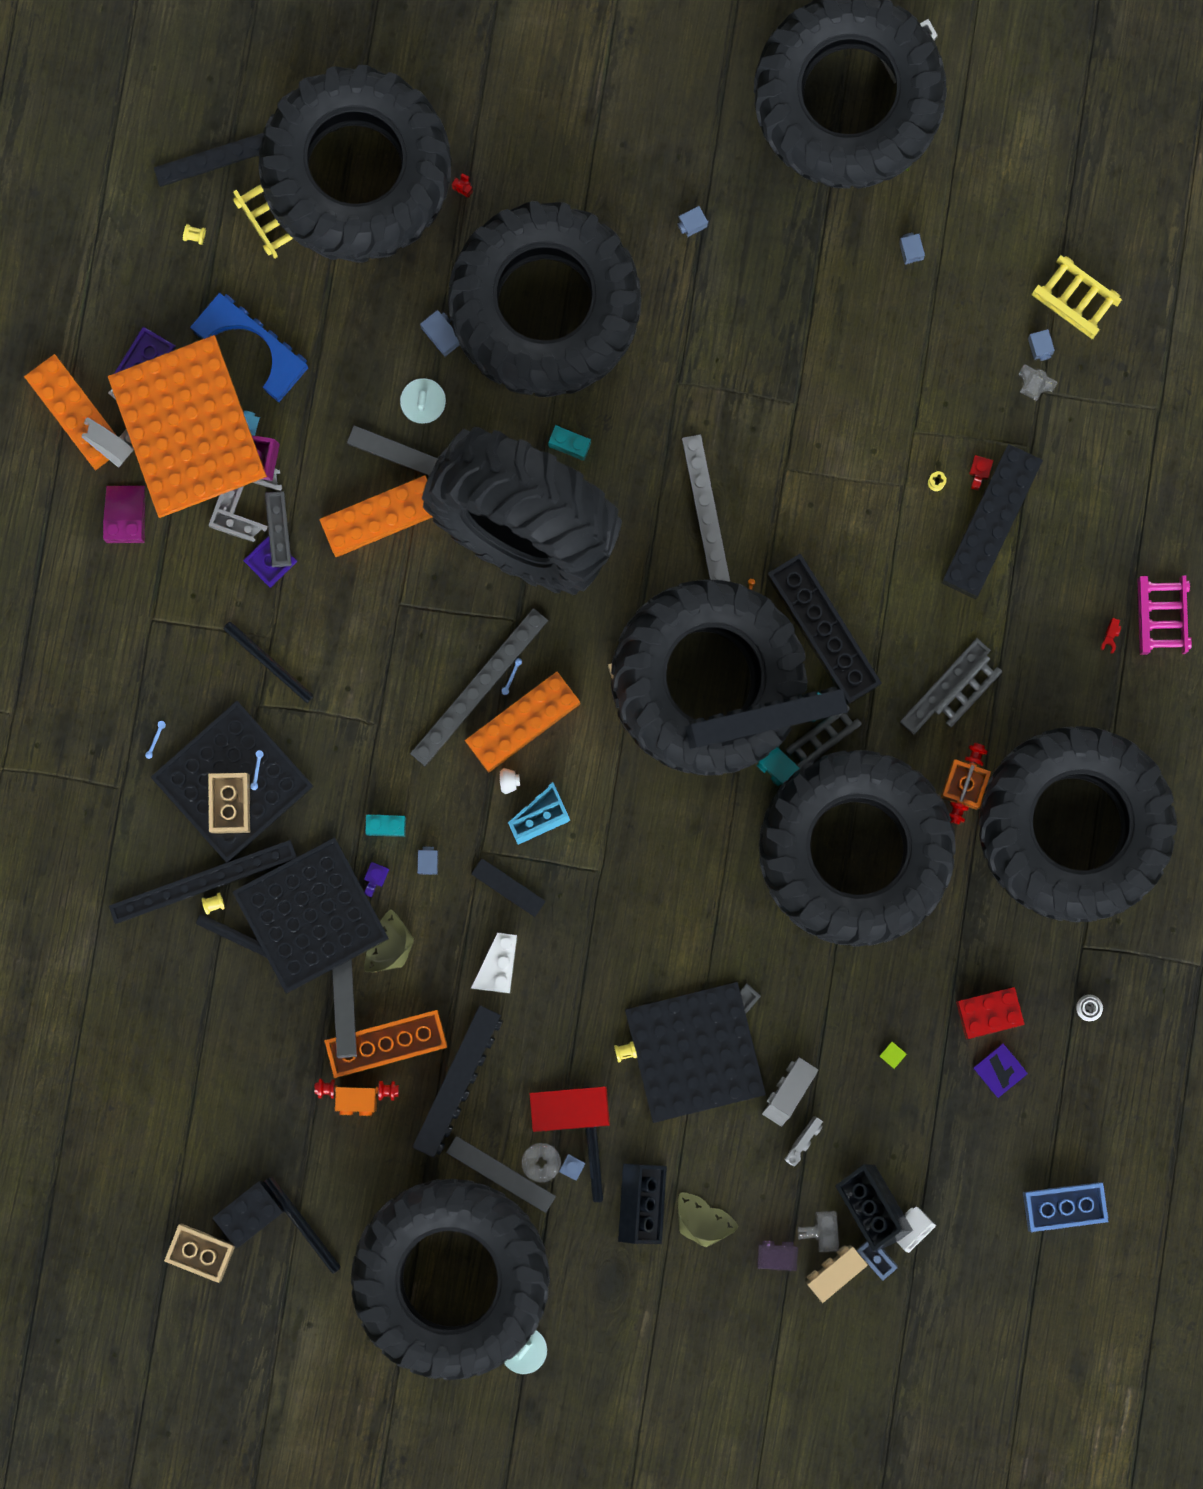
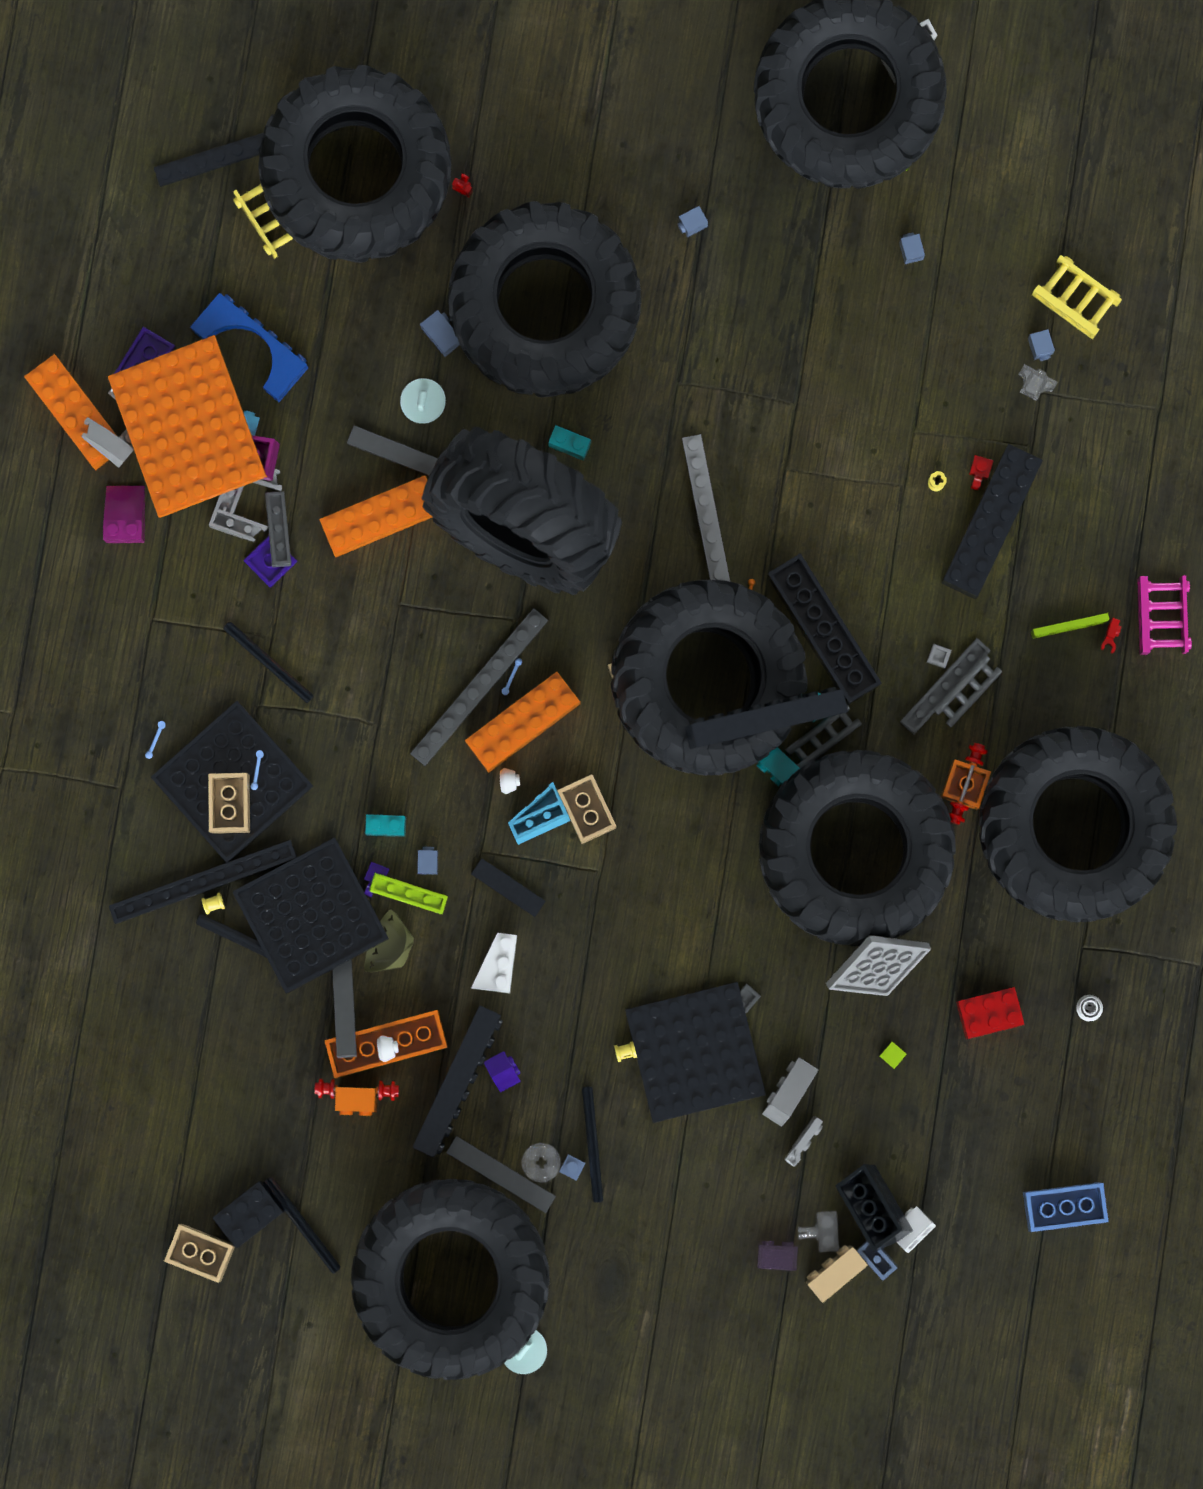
(194, 234): light yellow bush -> none
(387, 1048): none -> white cone
(408, 893): none -> lime tile
(503, 1071): none -> dark purple brick
(569, 1109): red tile -> none
(587, 809): none -> tan brick
(642, 1204): black slope -> none
(701, 1223): olive piece -> none
(878, 965): none -> light grey plate
(939, 656): none -> light grey tile
(1000, 1070): dark purple tile -> none
(1070, 625): none -> lime tile

